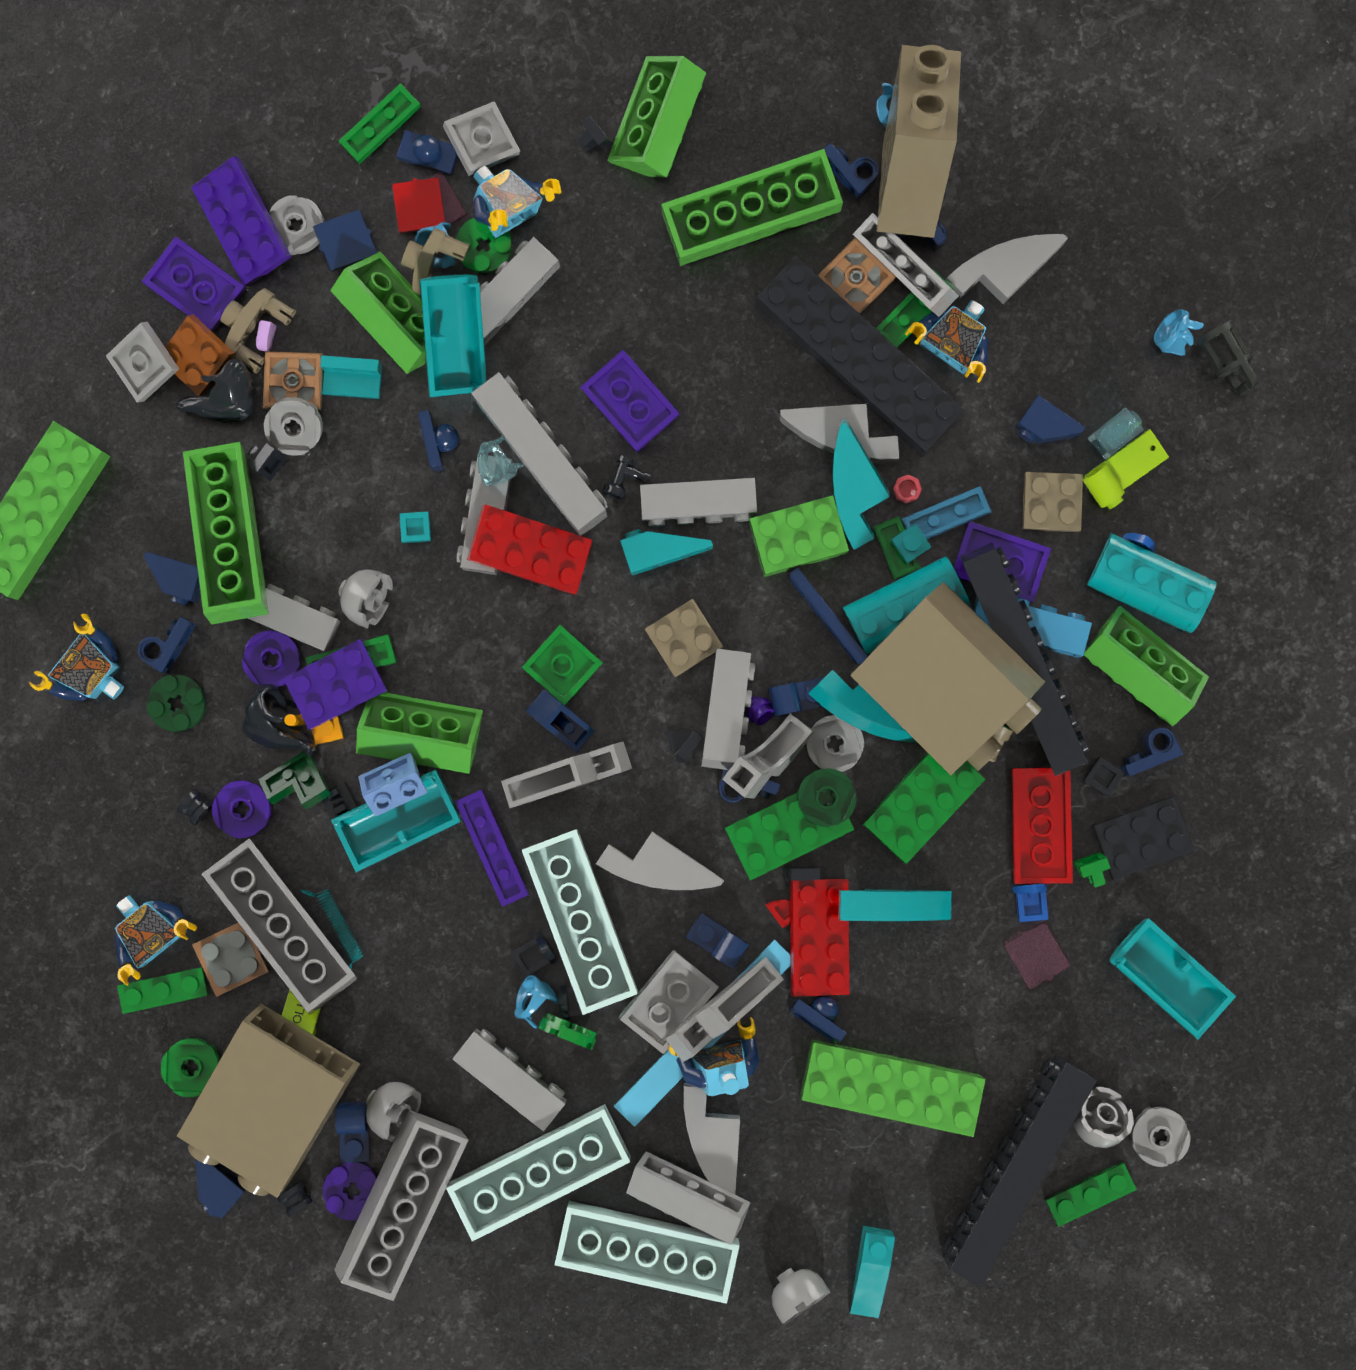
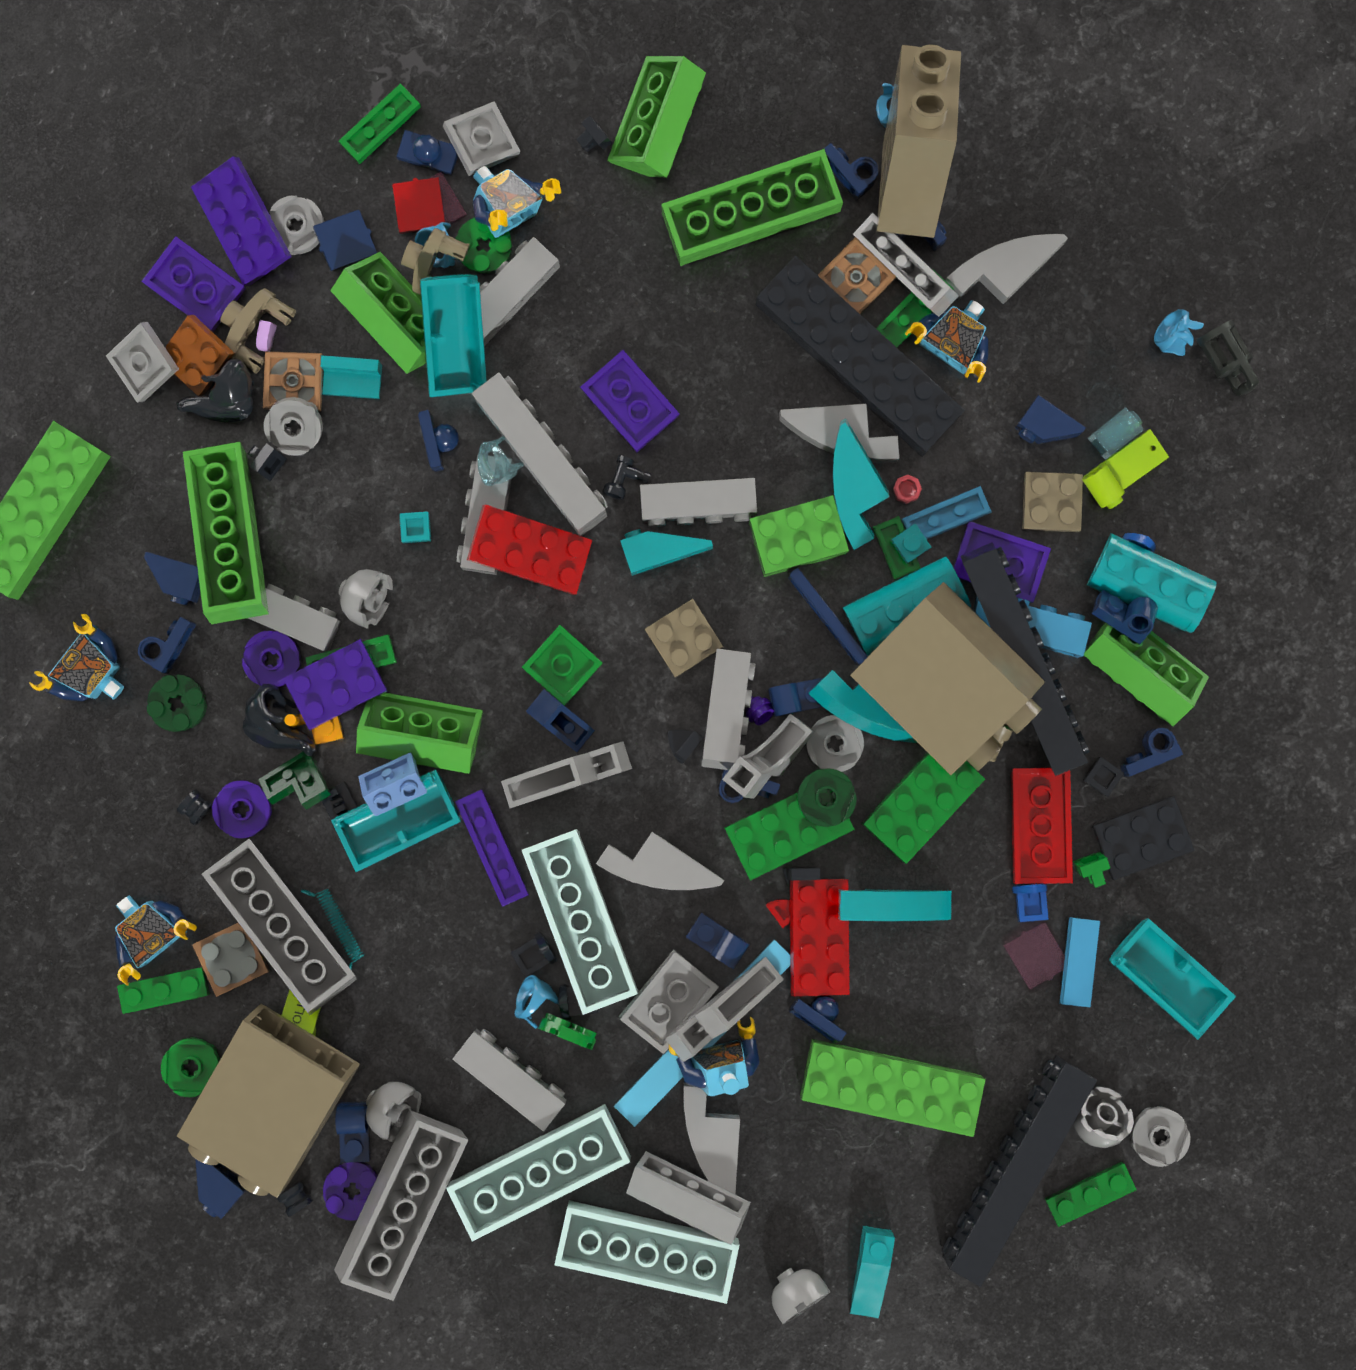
(1079, 962): none -> dark azure tile
(1131, 620): none -> dark blue plate

